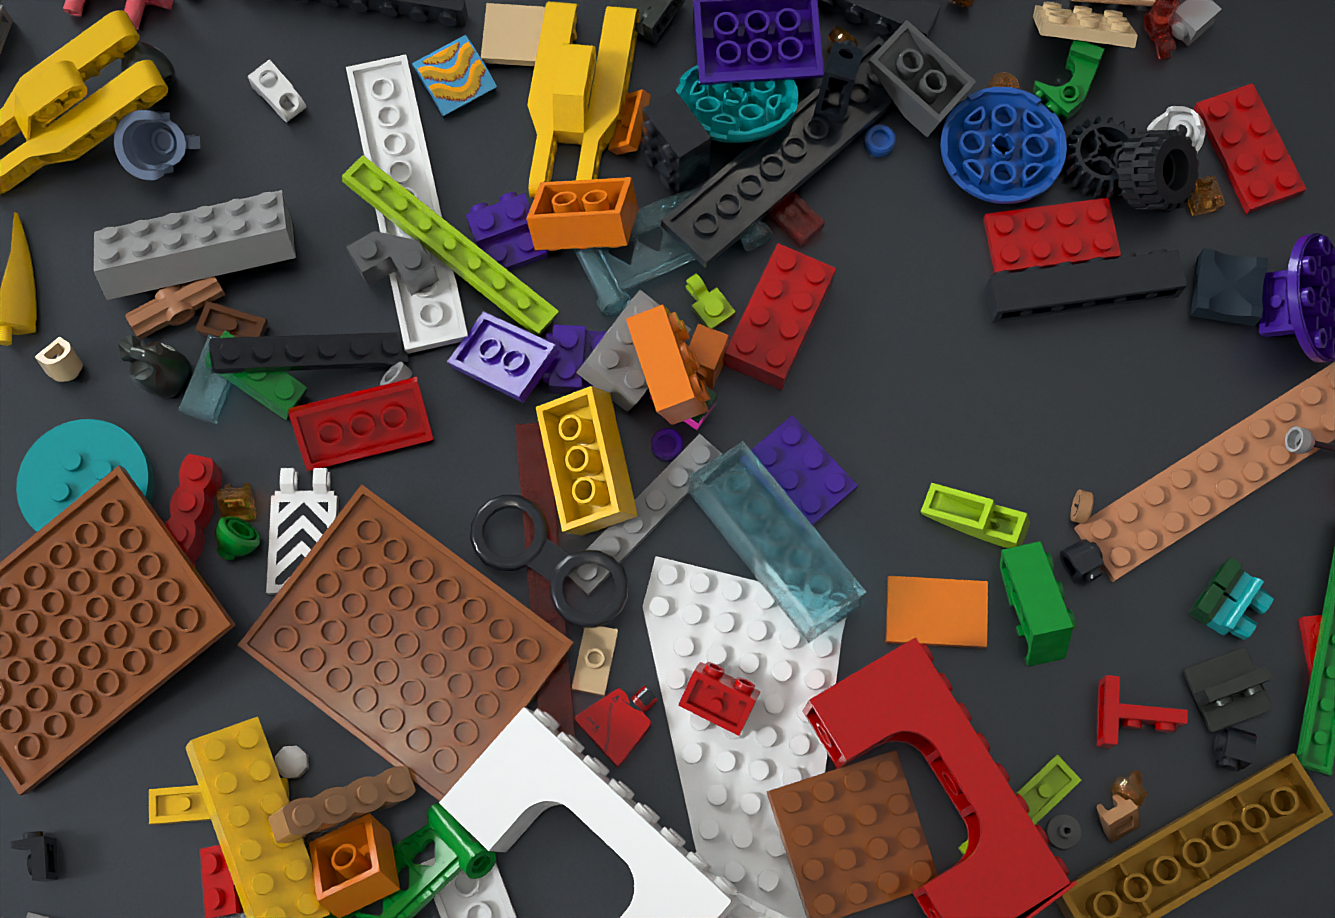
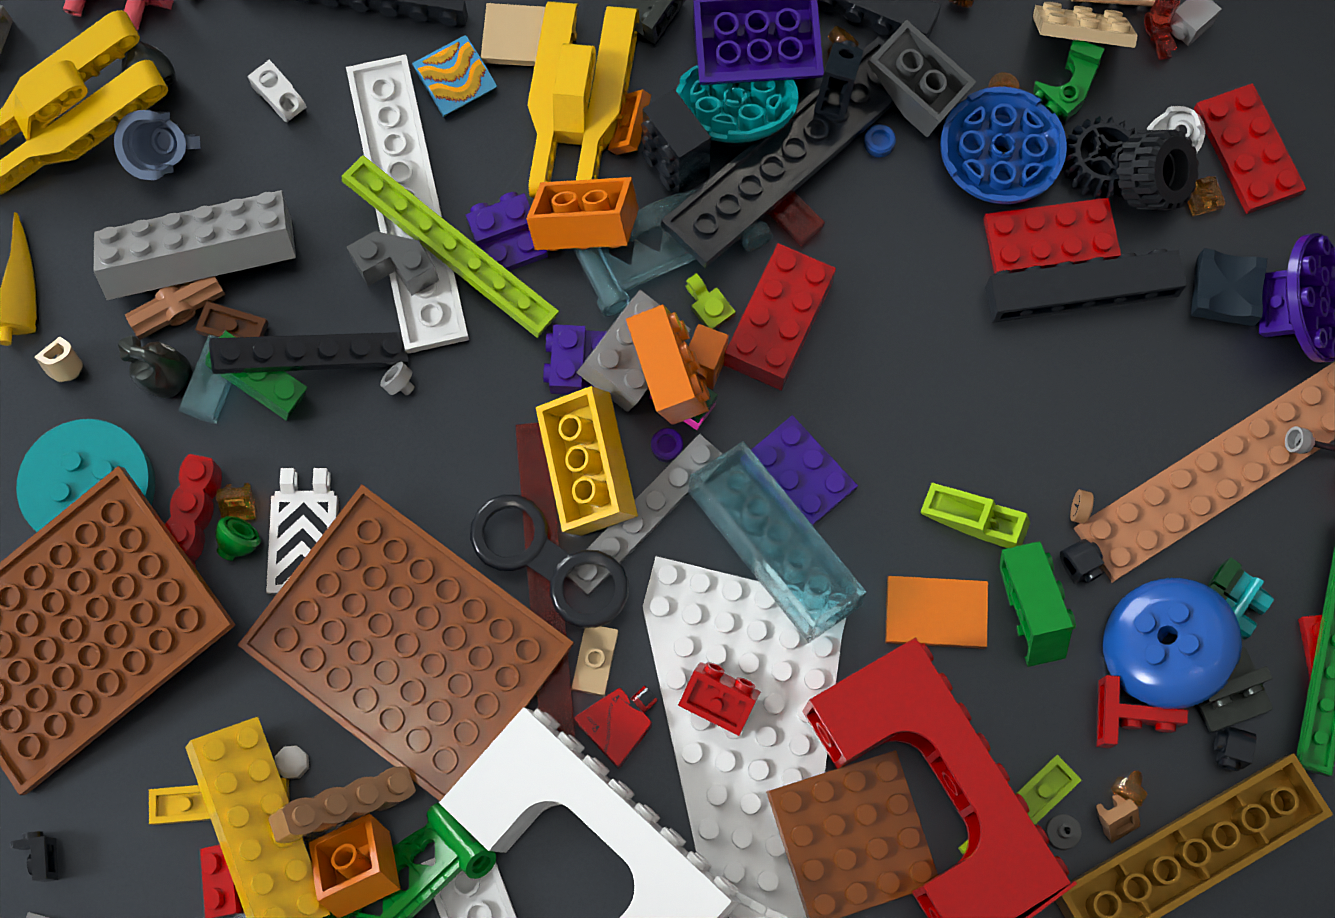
(361, 424): red plate -> none
(503, 356): plate -> none
(1191, 666): none -> blue brick

